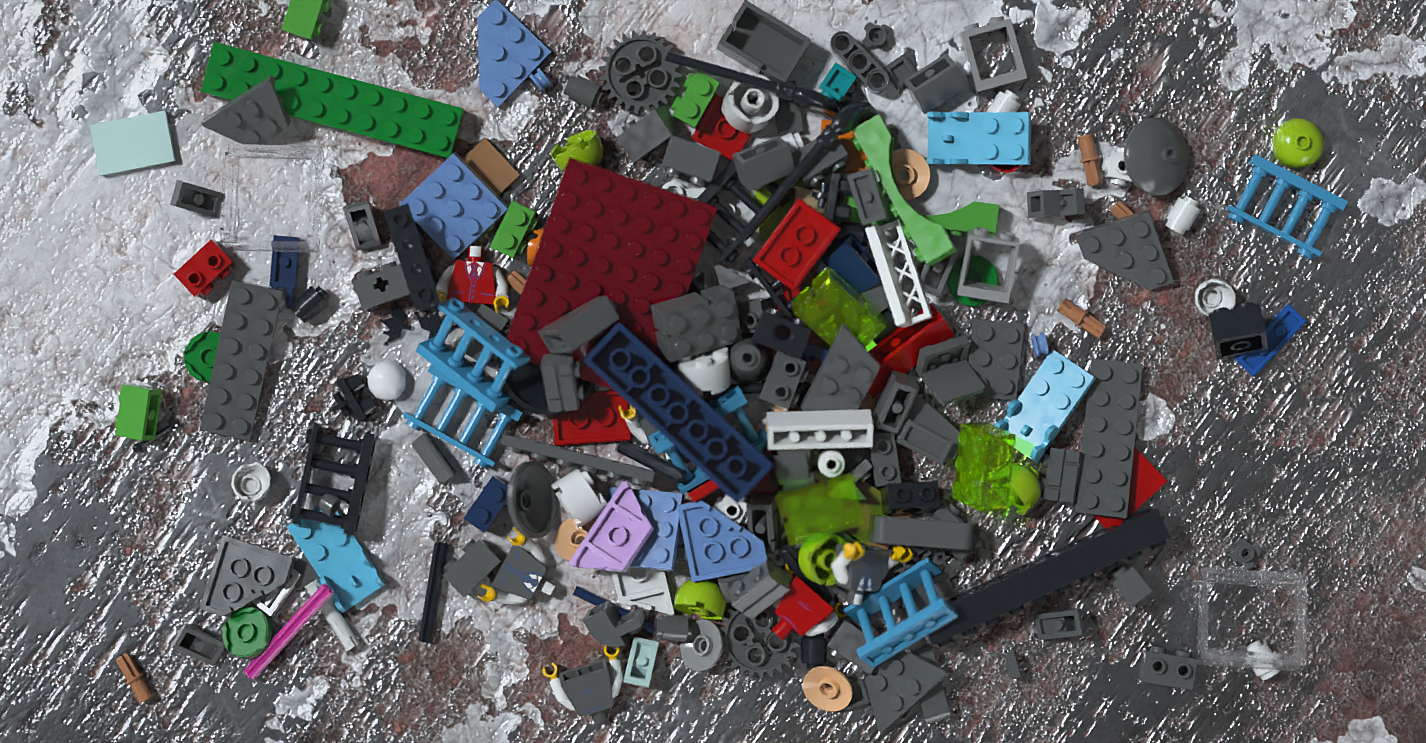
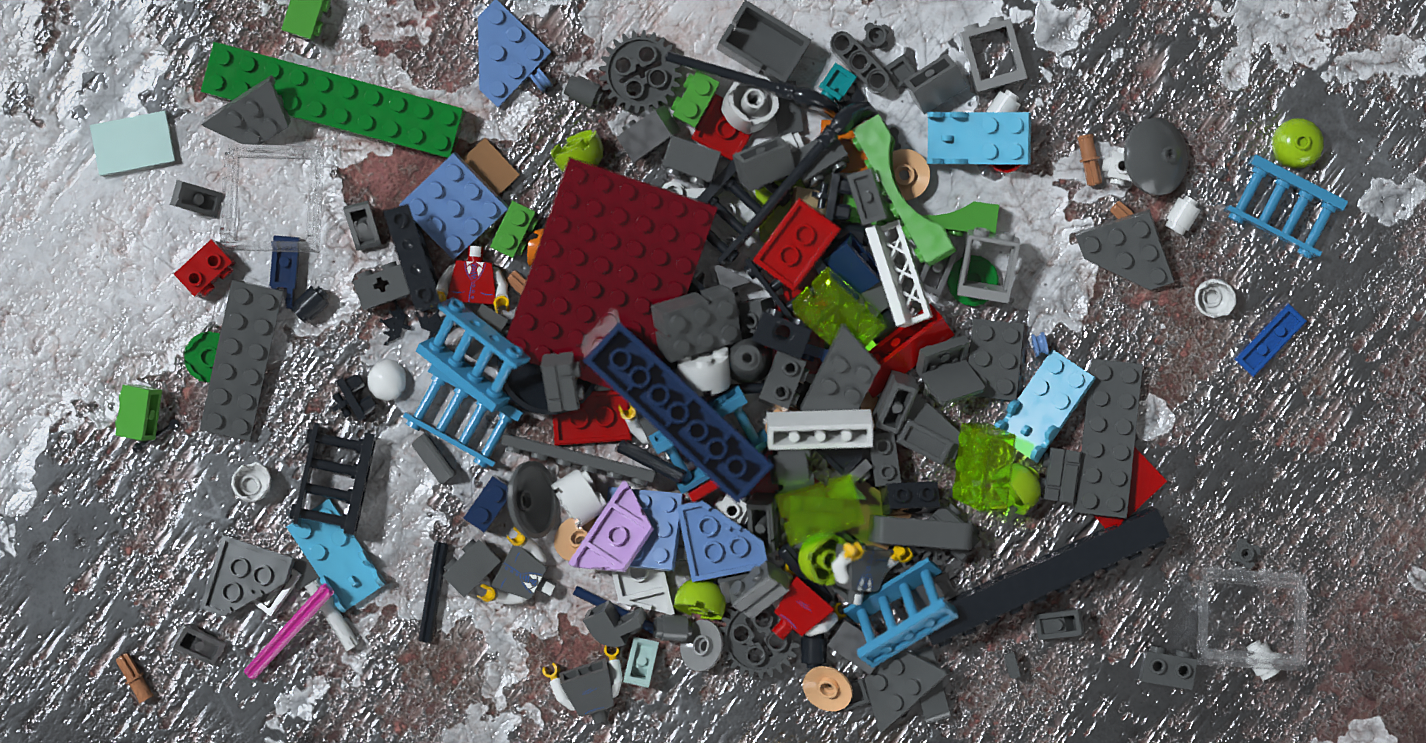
(247, 633): green tile -> none
(329, 504): dark grey hinge -> none
(579, 325): dark grey slope -> none
(831, 454): white brick -> none
(1056, 203): dark grey brick -> none
(1081, 318): nougat axle -> none
(1129, 584): dark grey brick -> none
(1238, 330): black brick -> none

